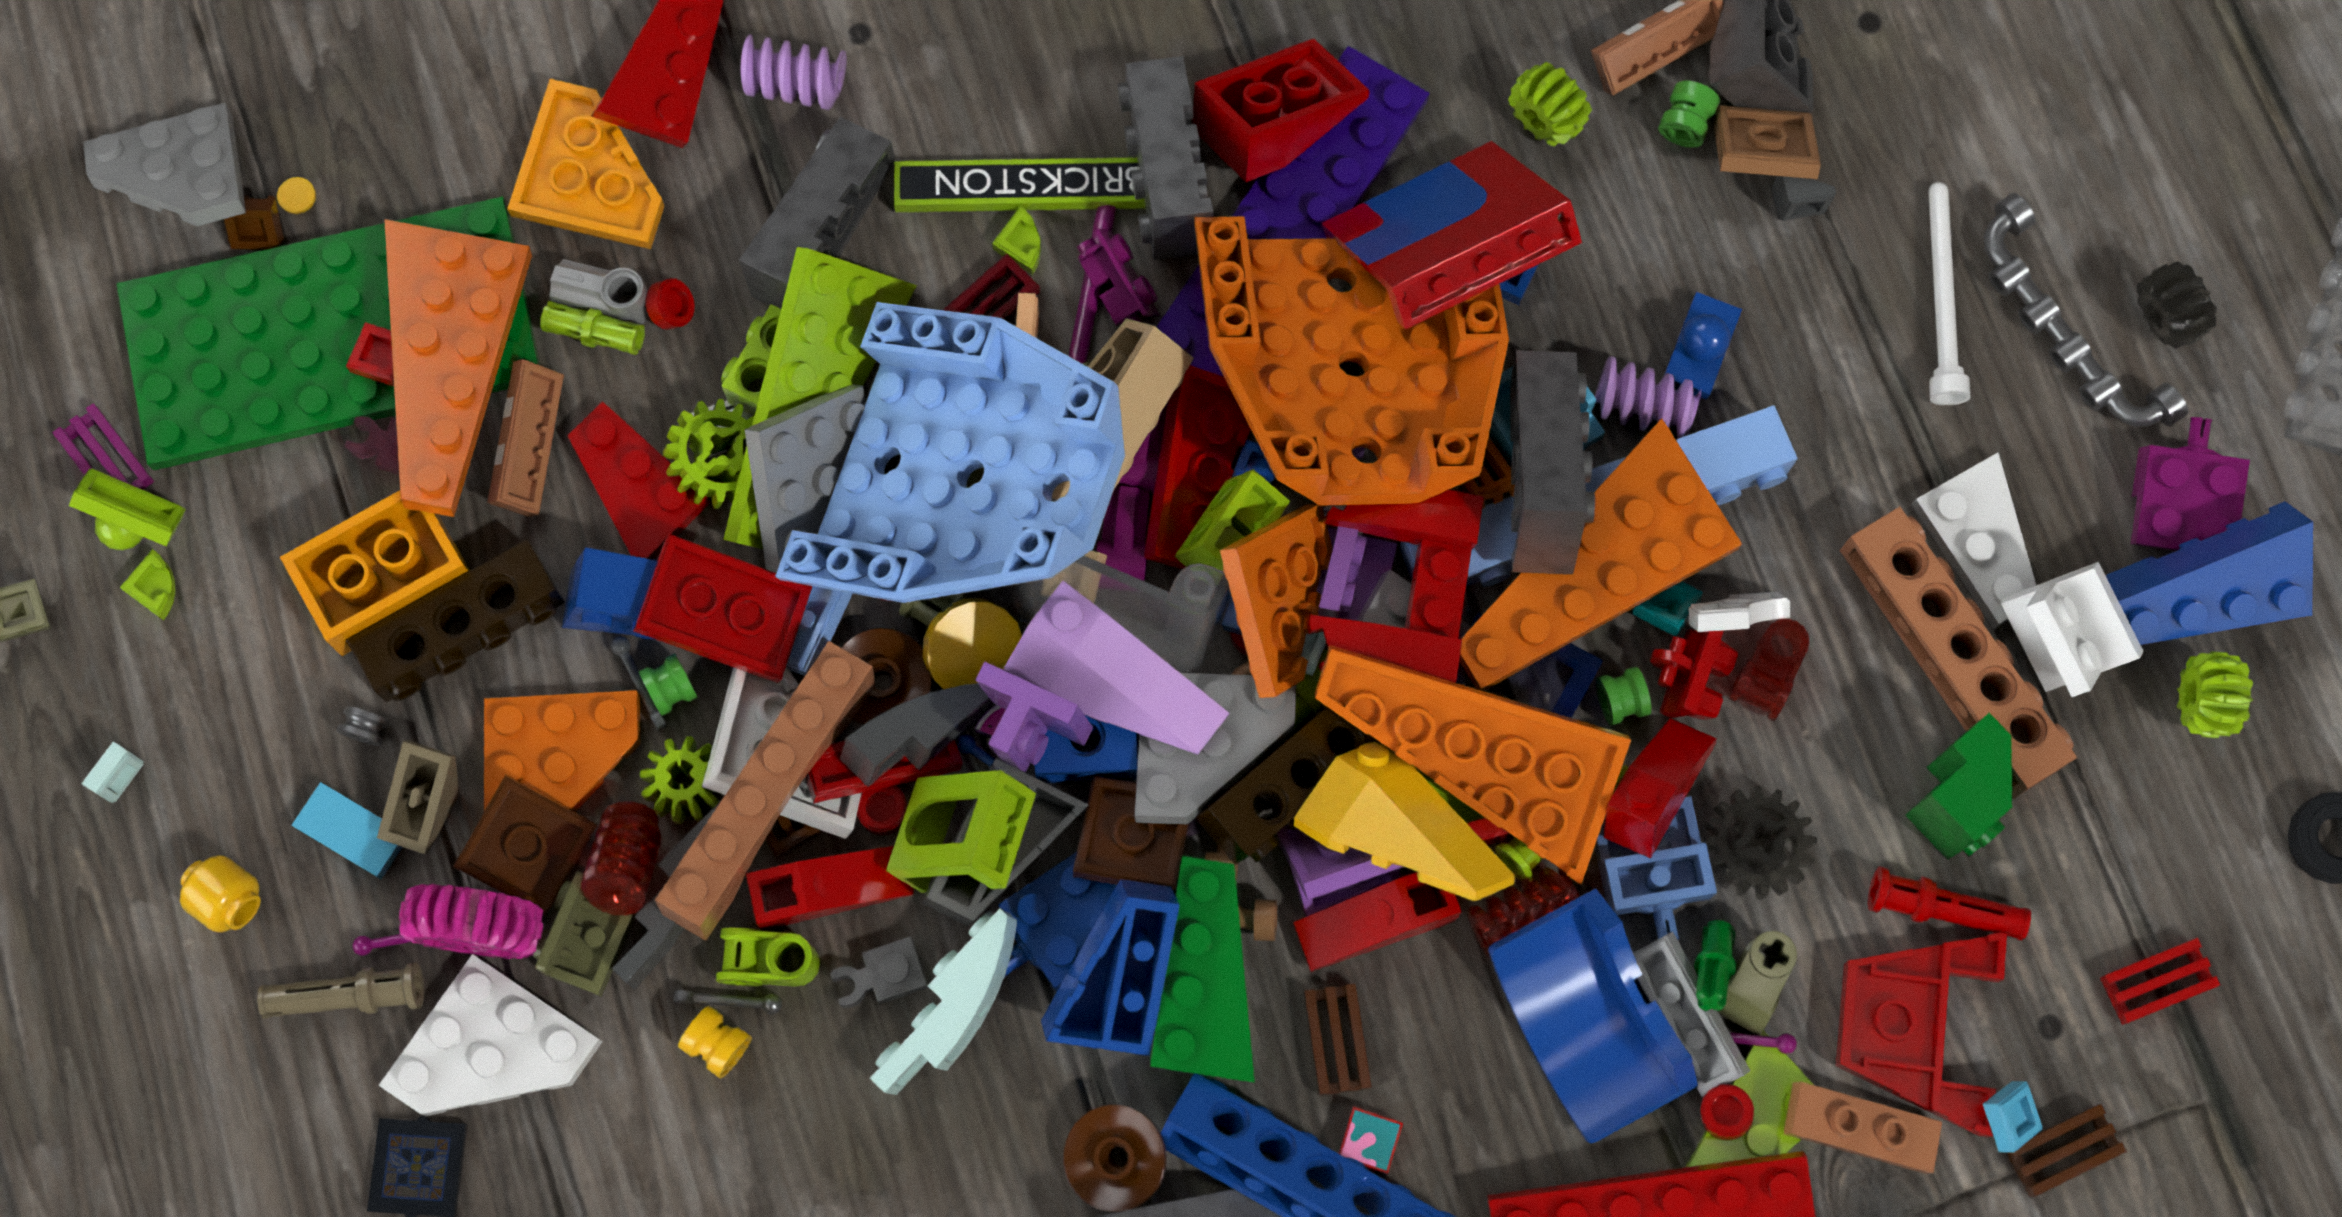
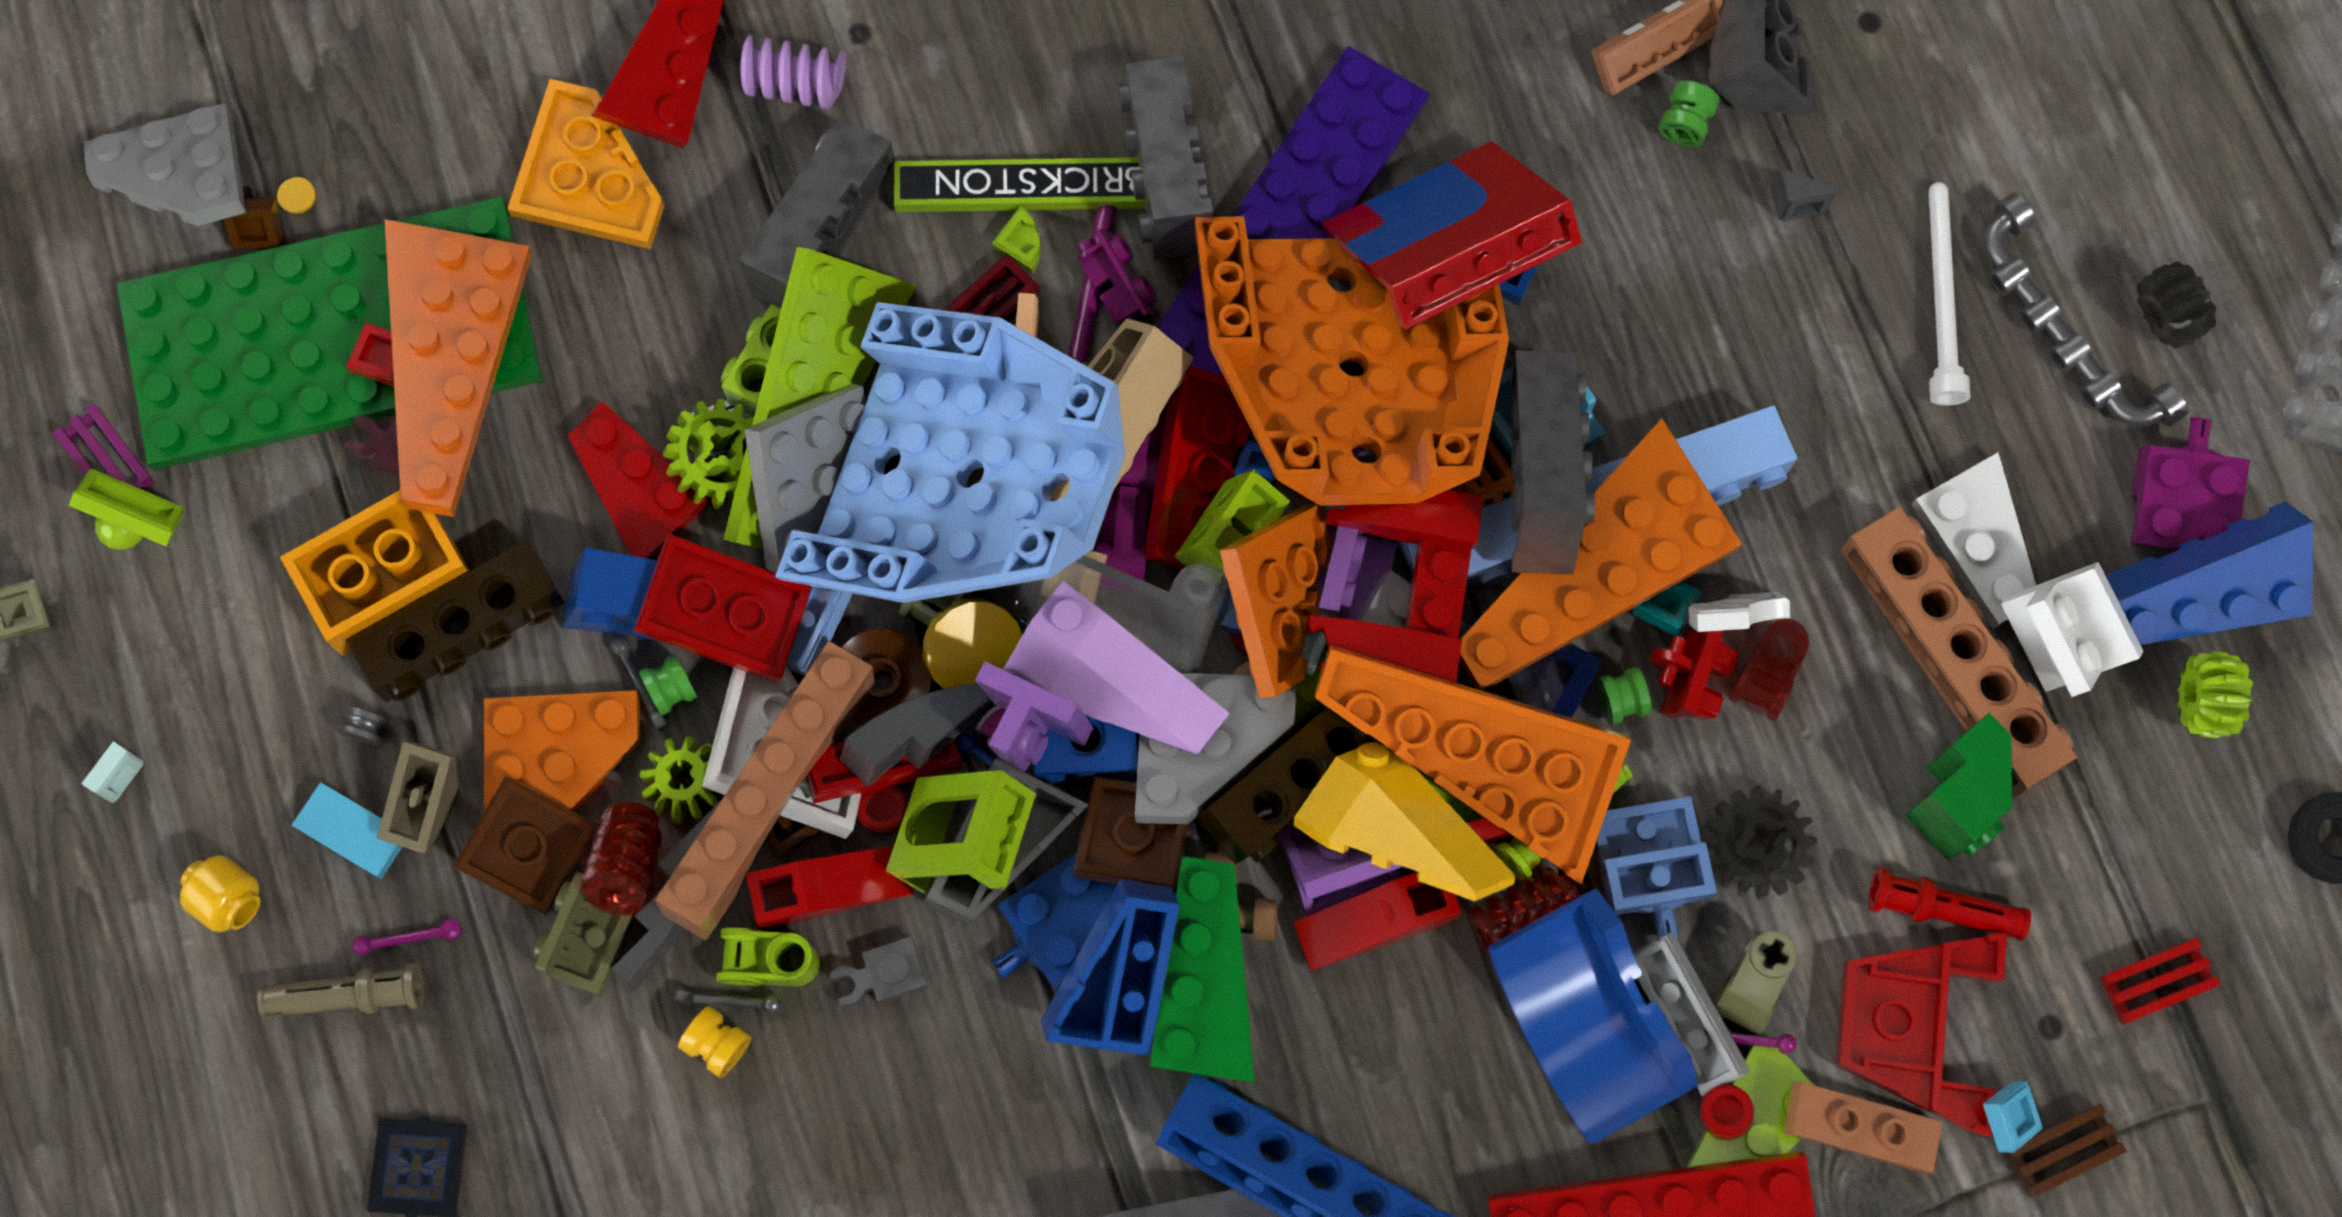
(152, 584): lime tile -> none
(471, 921): dark pink gear -> none
(487, 1046): white plate -> none
(525, 438): nougat plate -> none
(592, 327): lime pin -> none
(600, 289): light grey piece -> none
(670, 304): red tile -> none
(968, 988): light aqua slope -> none
(1091, 1163): reddish brown dish -> none
(1274, 107): red slope -> none
(1330, 995): reddish brown tile -> none
(1370, 1139): tile -> none
(1549, 104): lime gear -> none
(1646, 398): lavender piece -> none
(1656, 787): red slope -> none
(1703, 343): blue tile -> none
(1715, 965): green axle -> none
(1766, 142): medium nougat tile -> none

